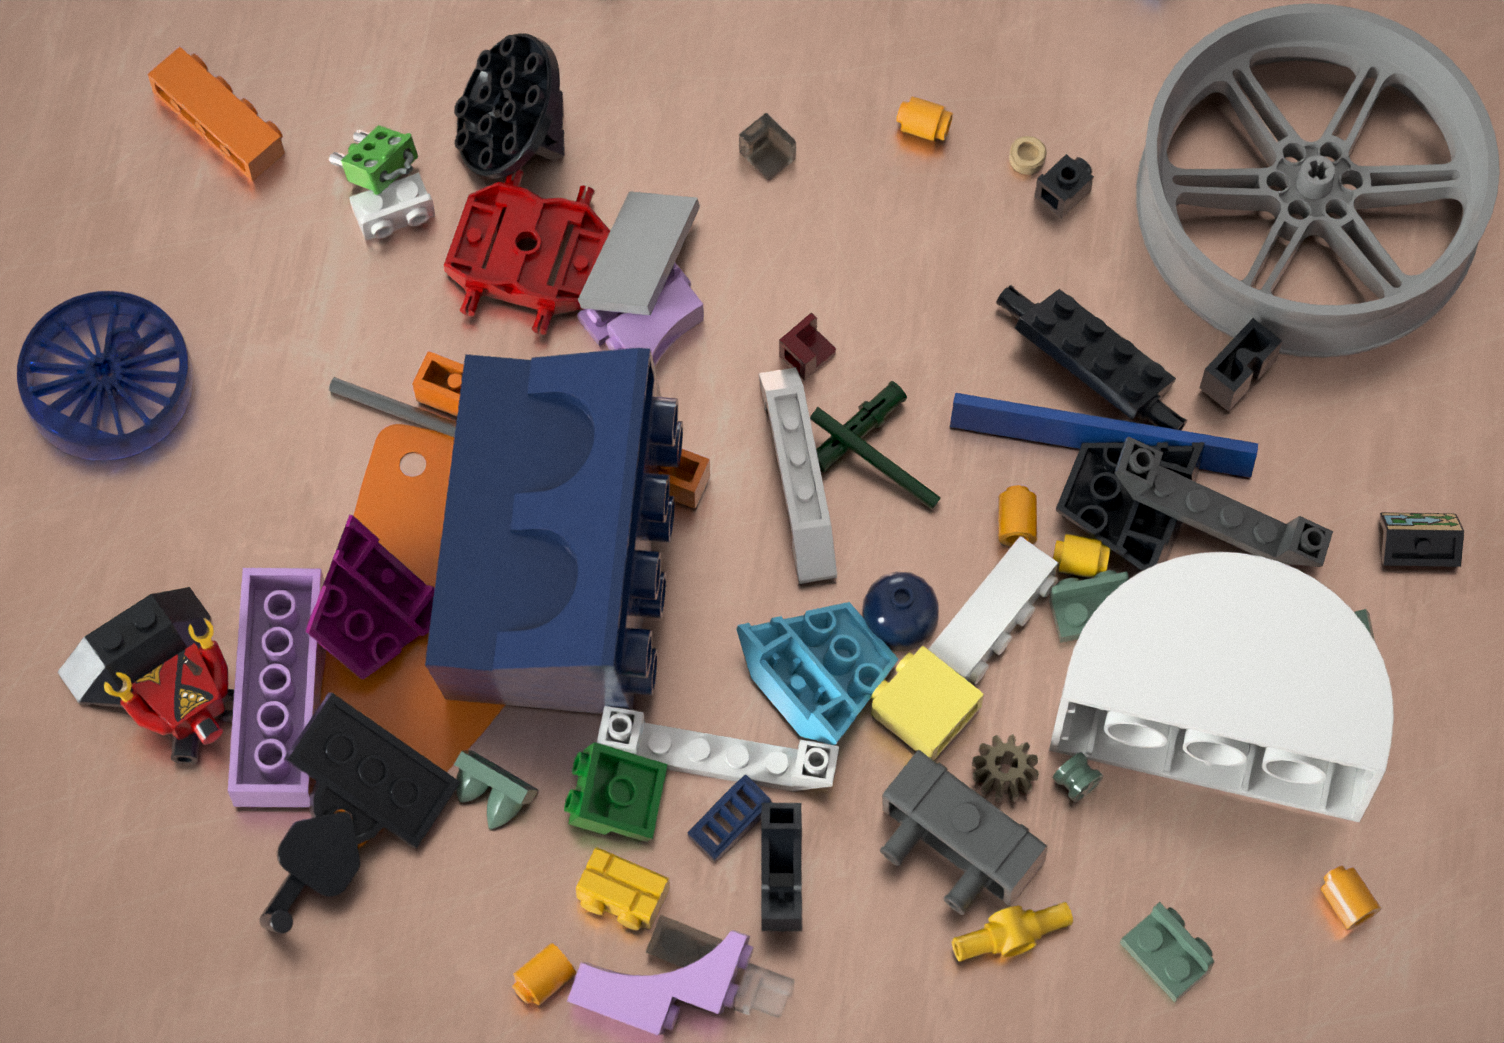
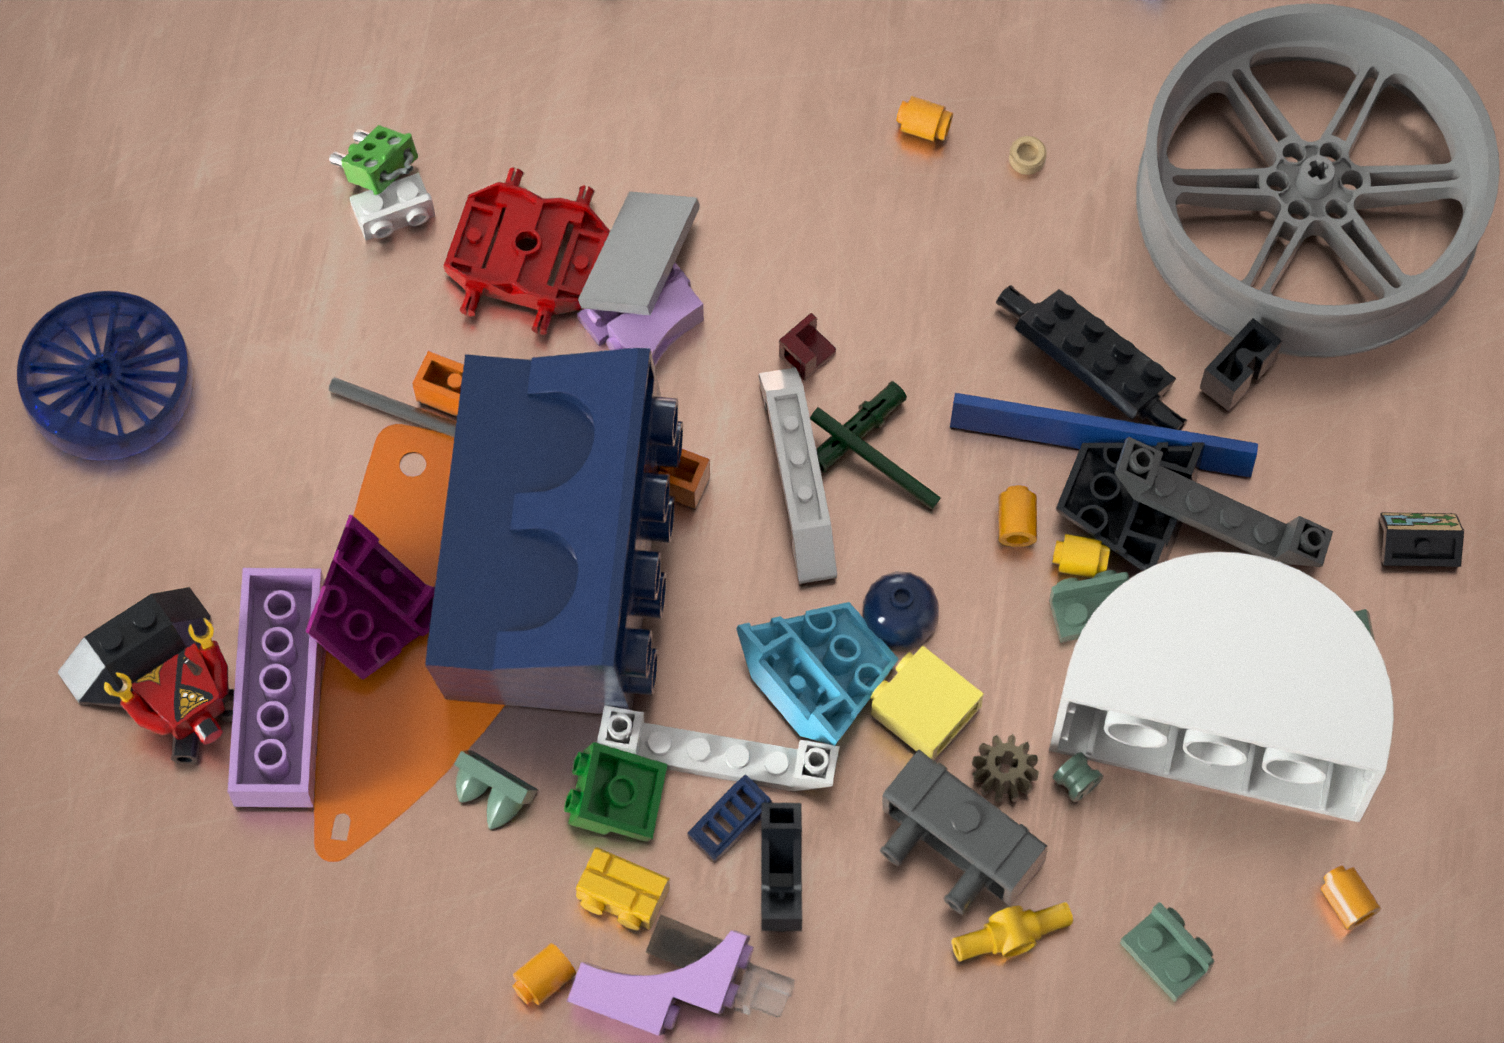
(217, 113): orange brick -> none
(368, 777): black plate -> none
(511, 108): black bracket -> none
(767, 146): clear smoke panel -> none
(995, 610): white brick -> none
(1063, 194): black brick -> none

